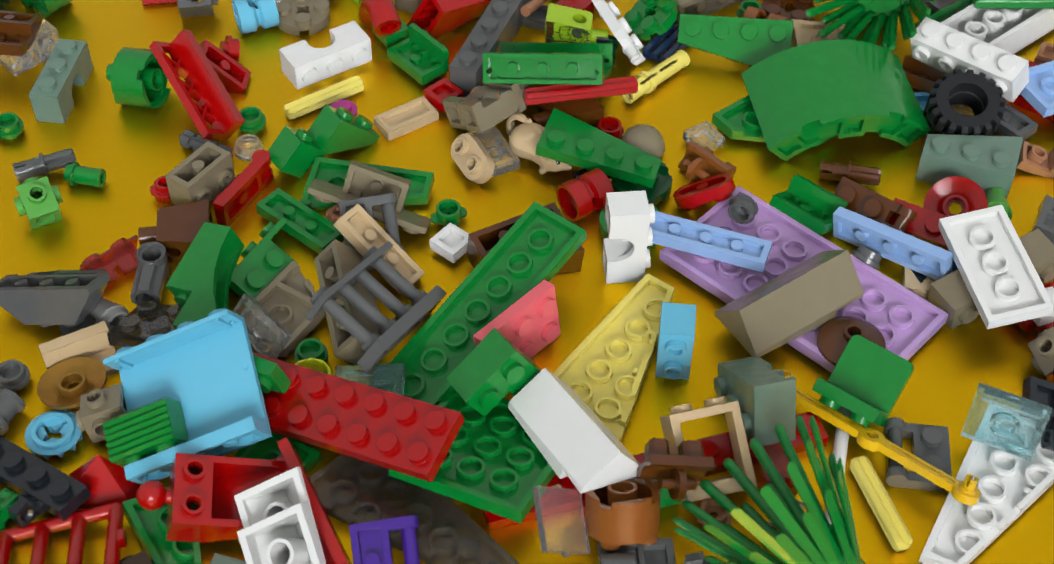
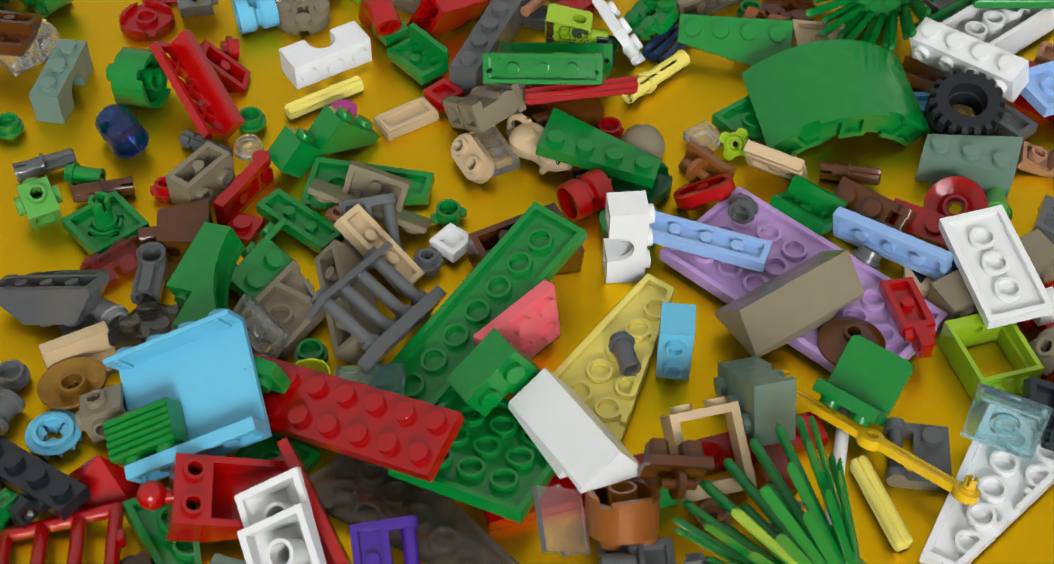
(102, 219): none -> green plate
(122, 131): none -> clear blue wheel
(123, 186): none -> reddish brown axle
(147, 21): none -> red tile
(246, 227): none -> red plate
(429, 261): none -> dark grey plate
(622, 346): none -> dark grey pin
(727, 139): none -> lime plate
(774, 161): none -> tan plate
(910, 314): none -> red hinge
(971, 331): none -> lime window

